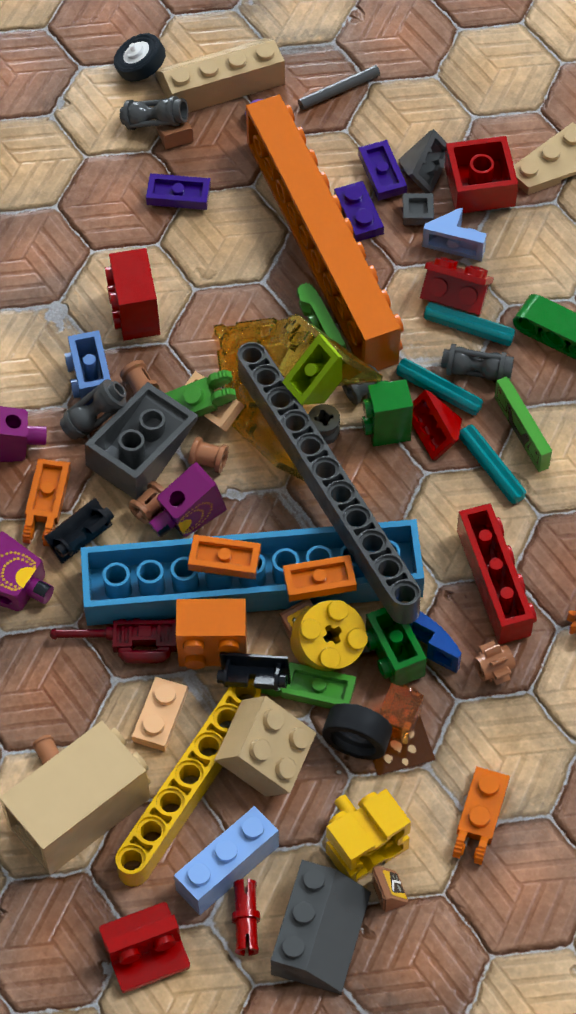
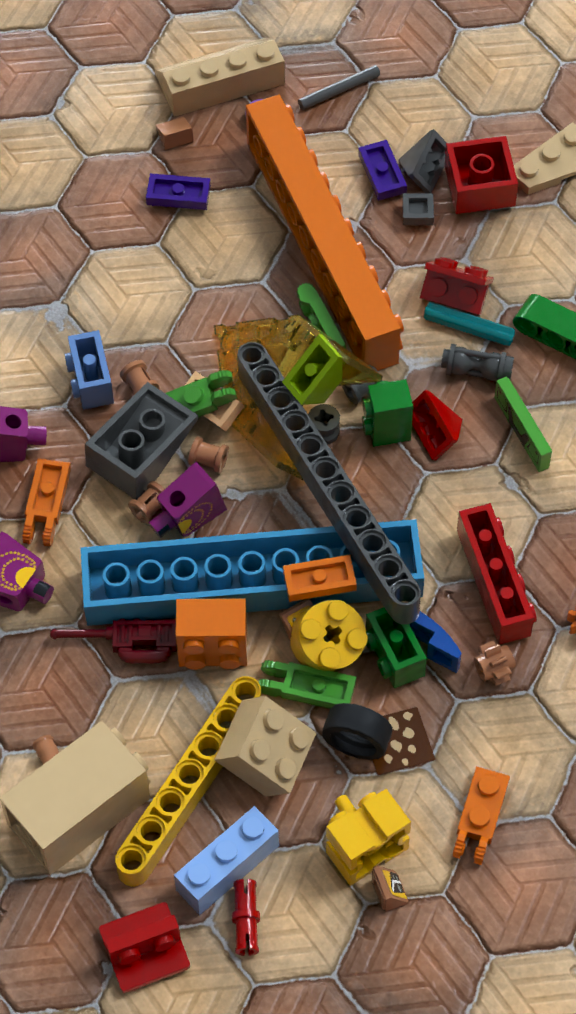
(79, 530): black hinge -> none
(82, 418): dark grey piece -> none
(132, 294): red brick -> none
(139, 57): black wheel -> none
(160, 714): light nougat plate -> none
(165, 111): dark grey piece -> none
(224, 556): orange plate -> none
(267, 670): black hinge -> none
(320, 928): dark grey slope -> none
(360, 210): dark purple plate -> none
(402, 710): clear orange brick -> none
(439, 386): teal axle -> none
(449, 237): light blue slope -> none
(492, 464): teal axle -> none

